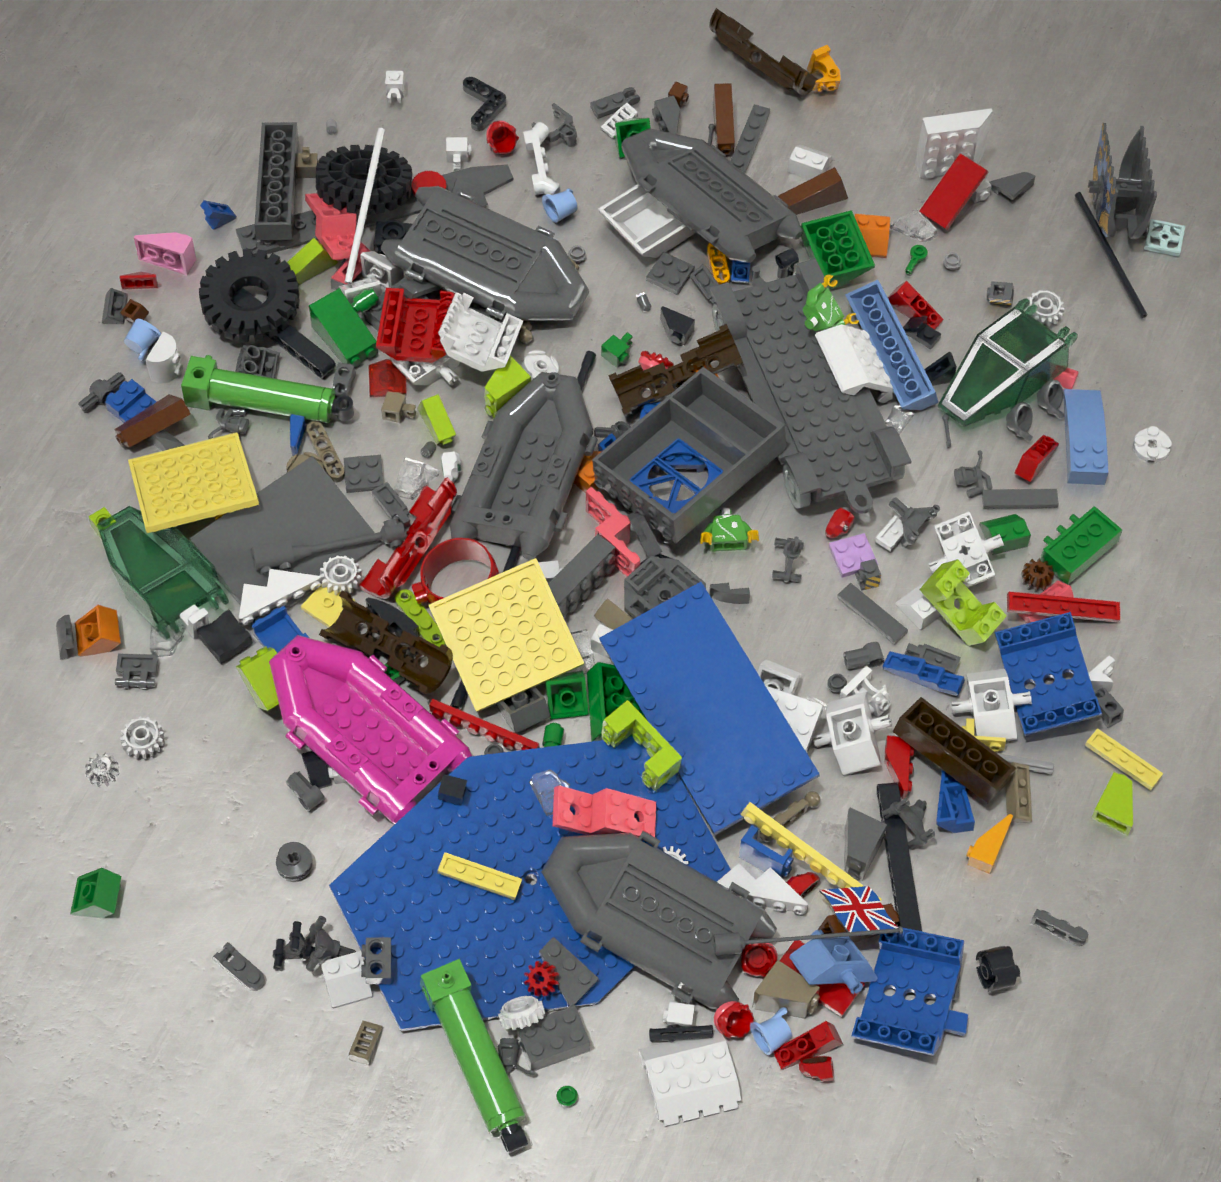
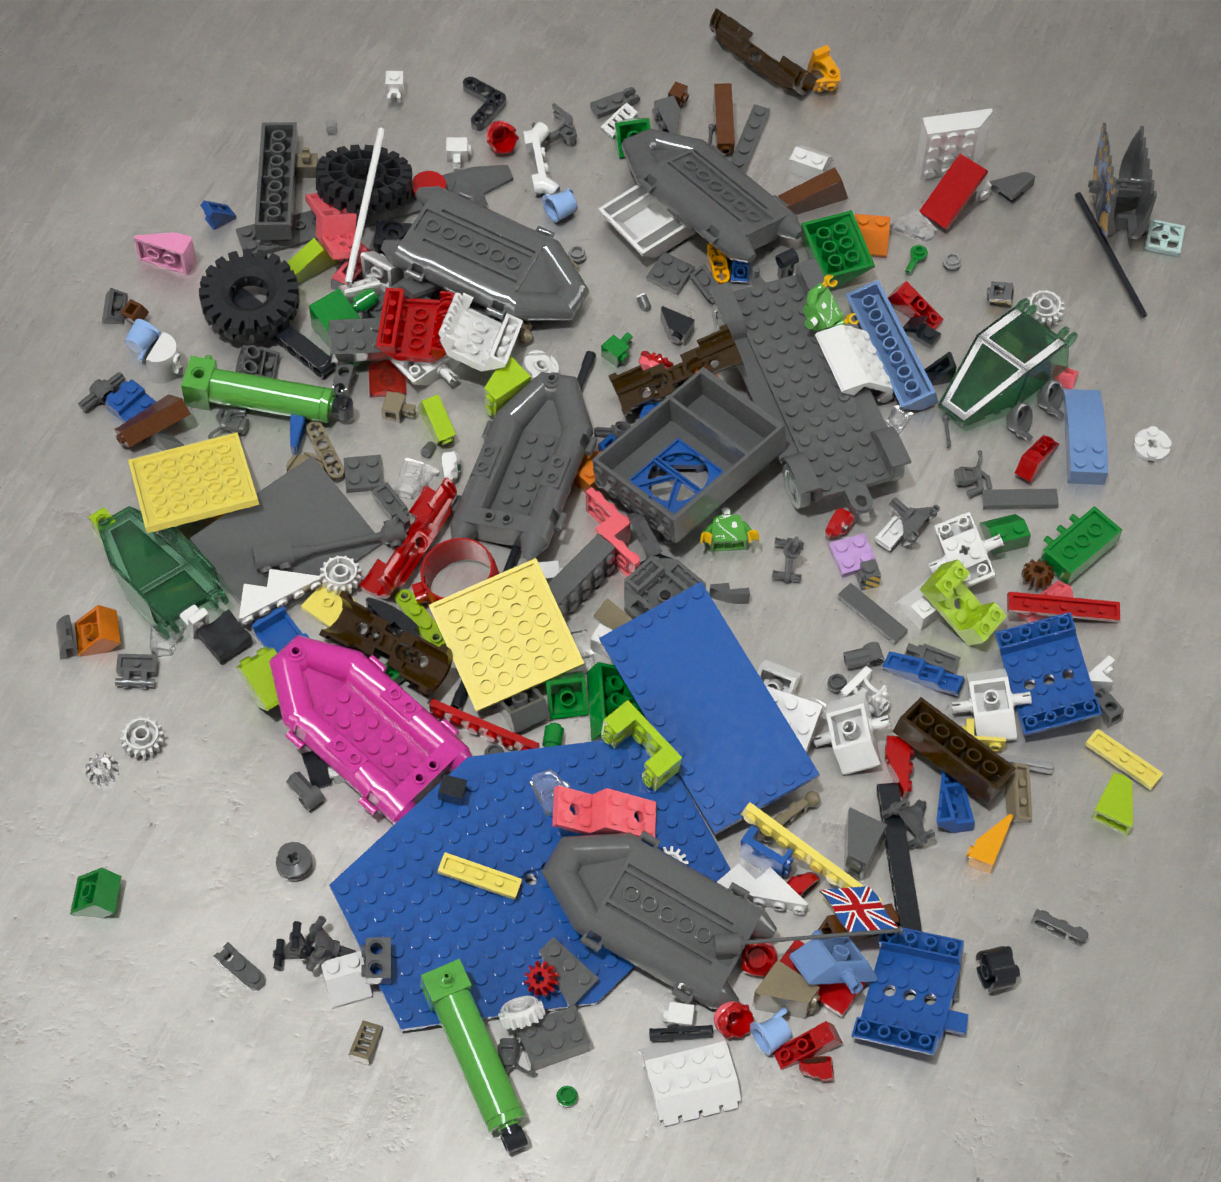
(138, 280): red slope -> none
(354, 340): none -> dark grey brick

